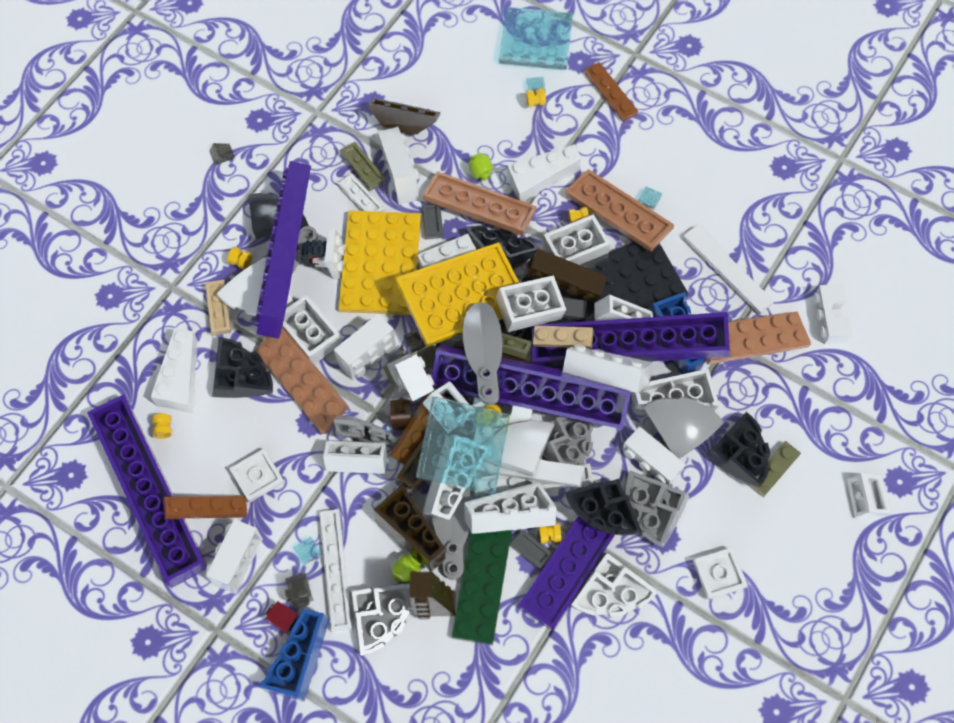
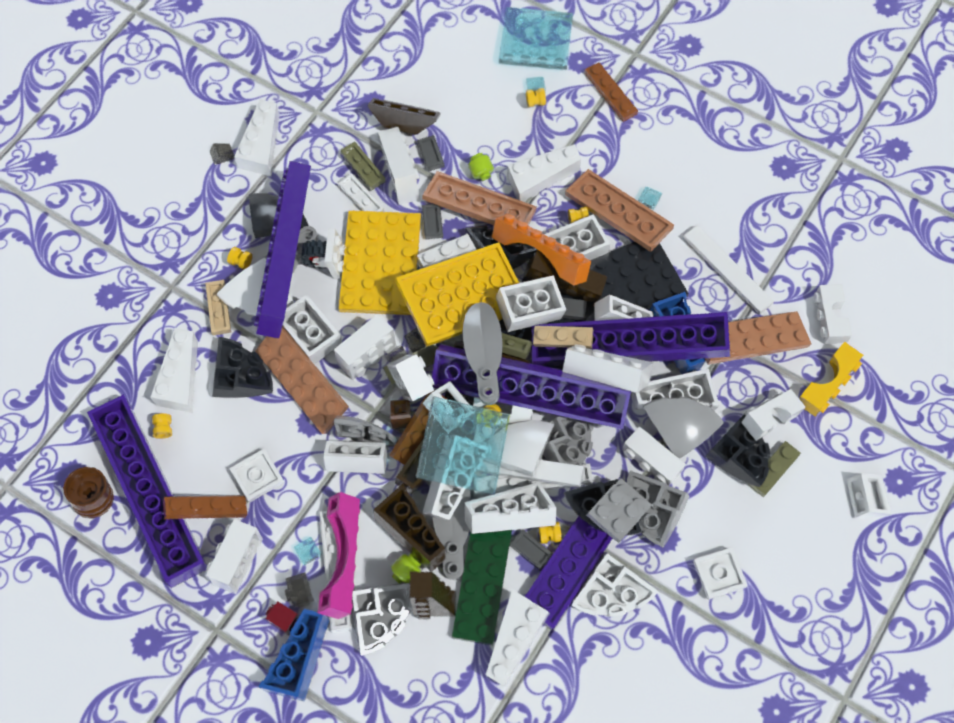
(88, 492): none -> reddish brown wheel
(258, 142): none -> white wedge
(343, 516): none -> dark pink arch
(430, 153): none -> dark grey tile
(517, 632): none -> white wedge
(569, 265): none -> orange arch
(619, 510): none -> light grey bracket
(783, 405): none -> white arch
(843, 362): none -> yellow arch

